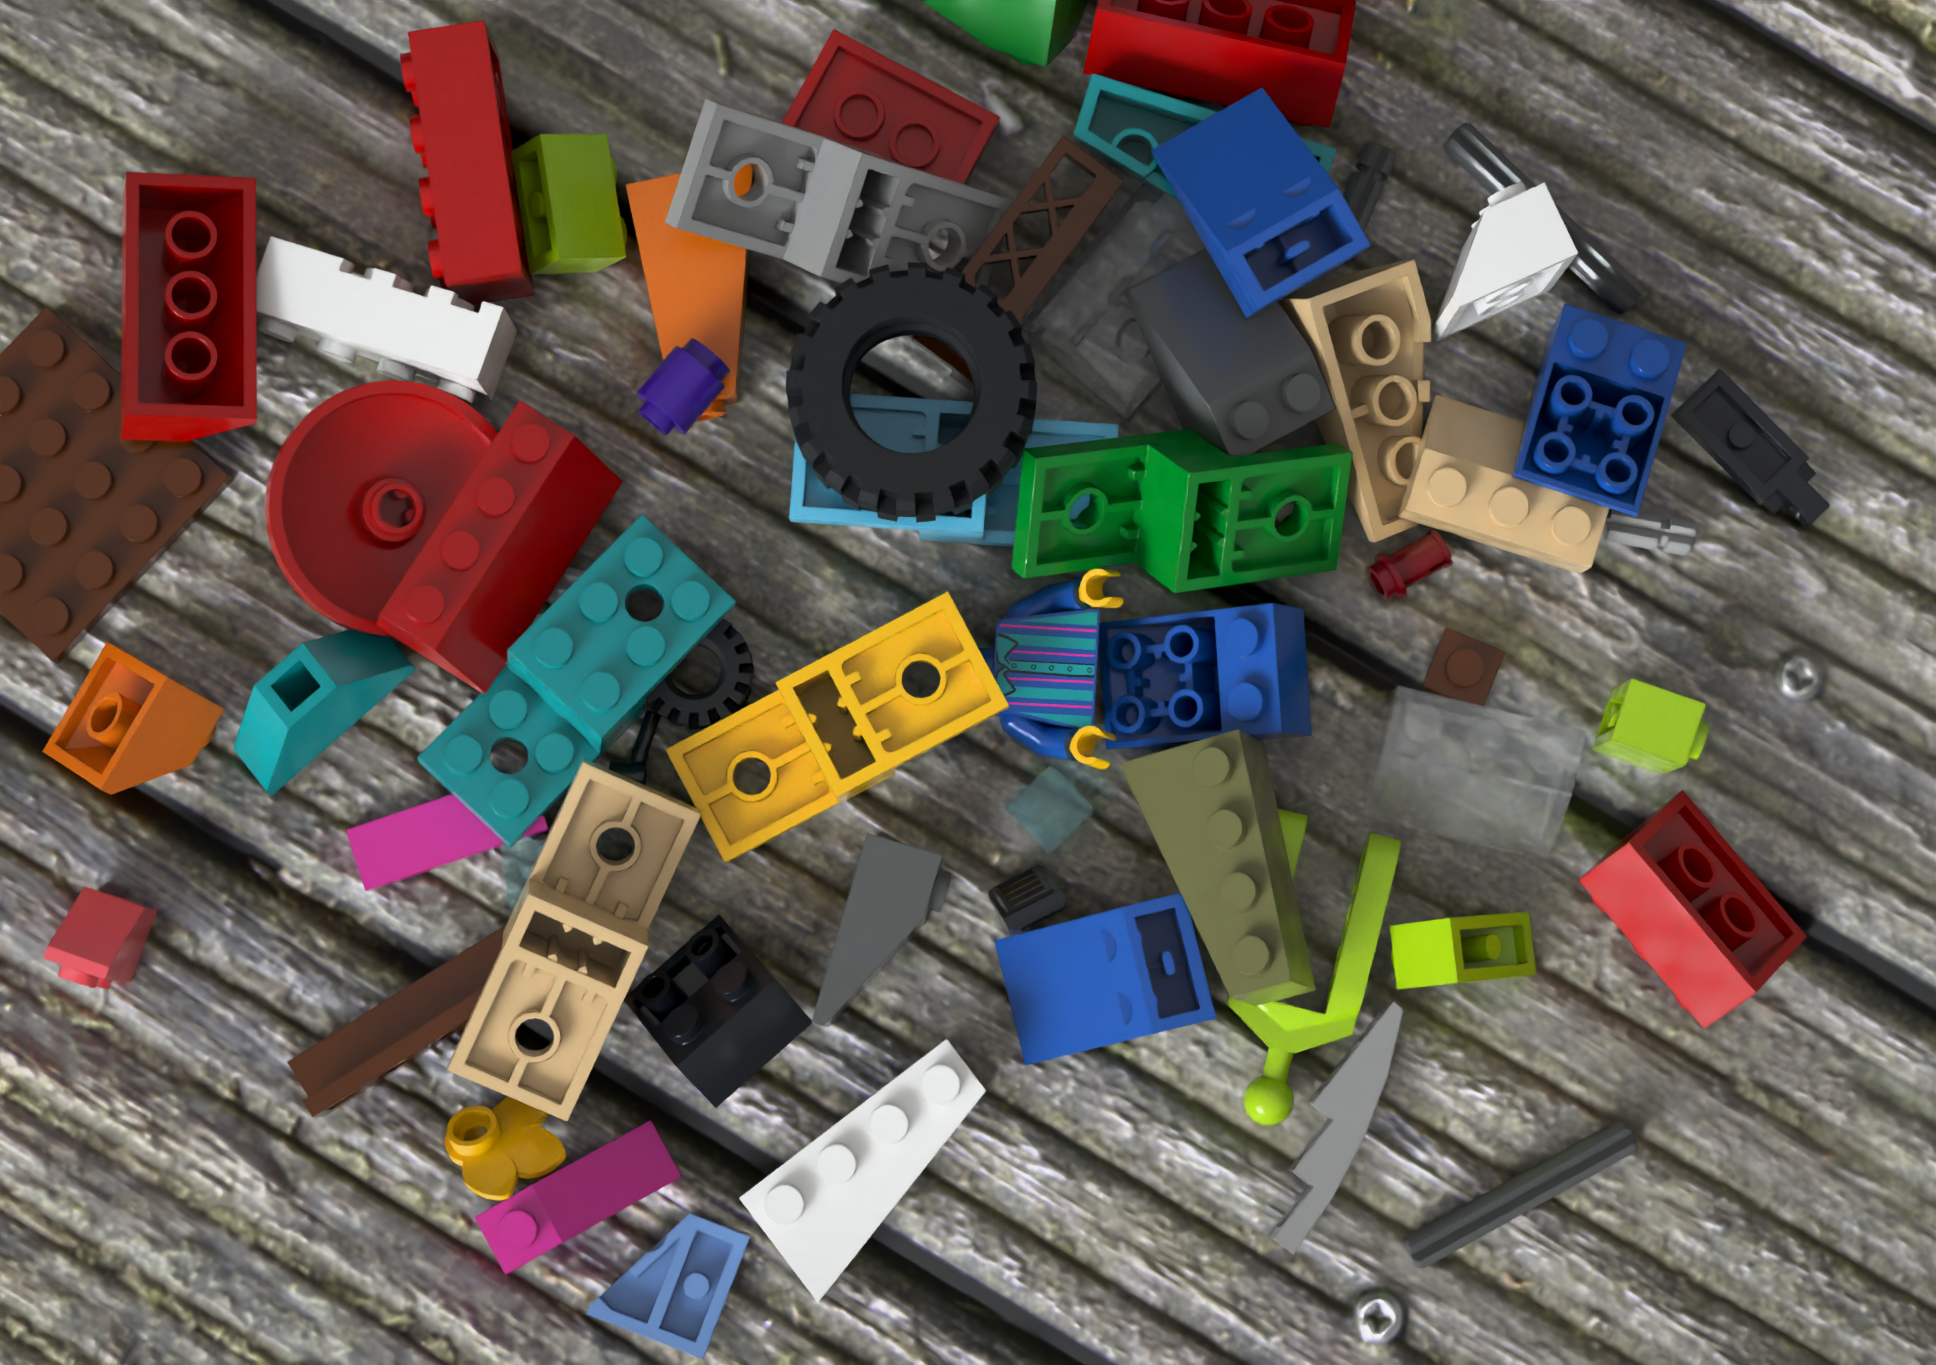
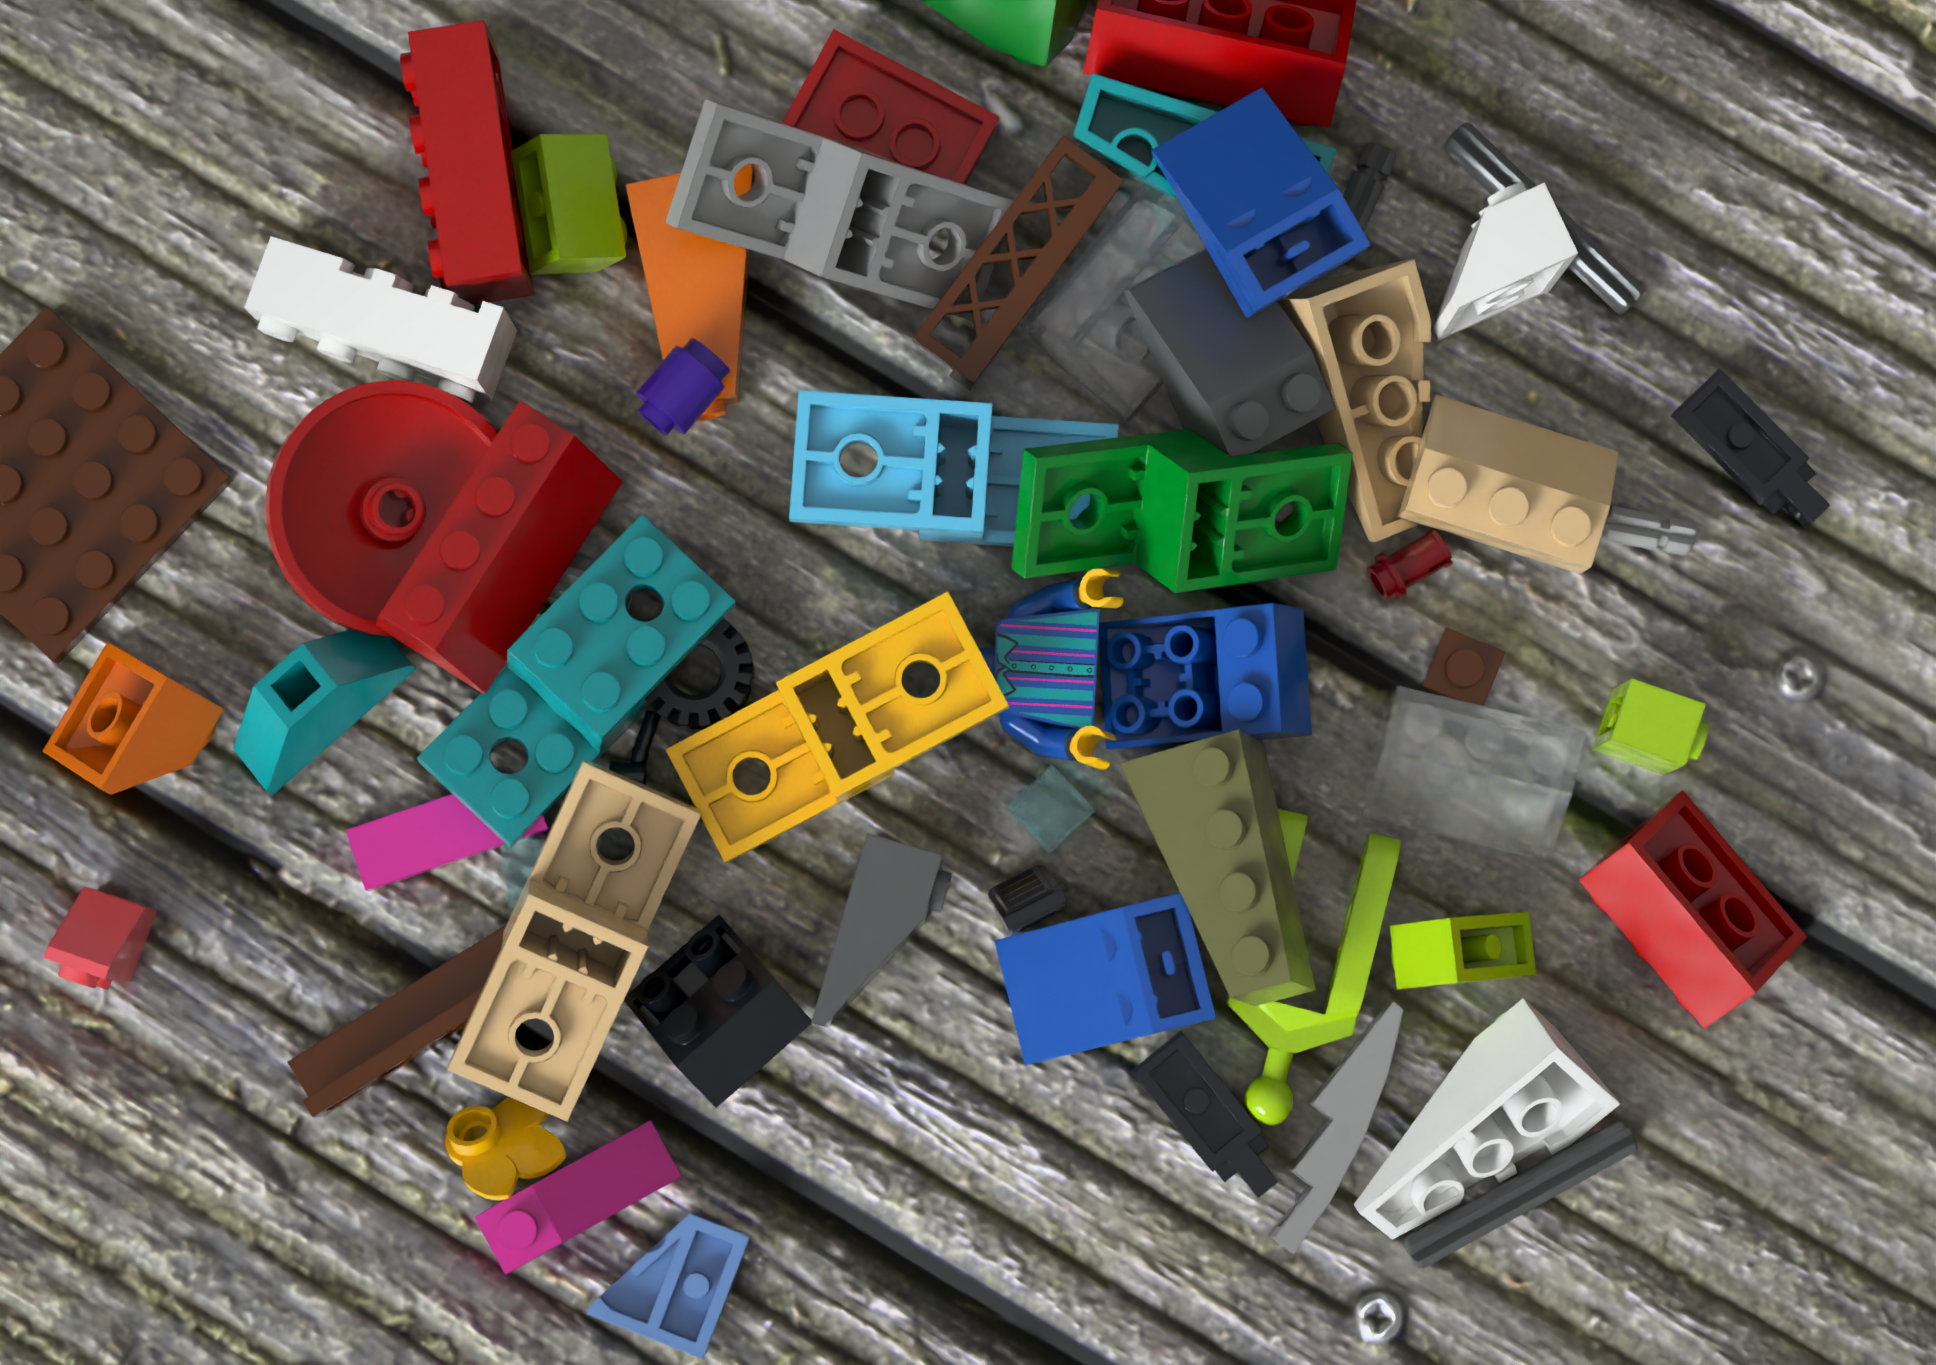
(188, 306): red slope -> none
(850, 1178): white wedge -> none
(893, 307): black tyre -> none
(1206, 1113): none -> black hinge
(1499, 1104): none -> white wedge
(1598, 409): blue slope -> none

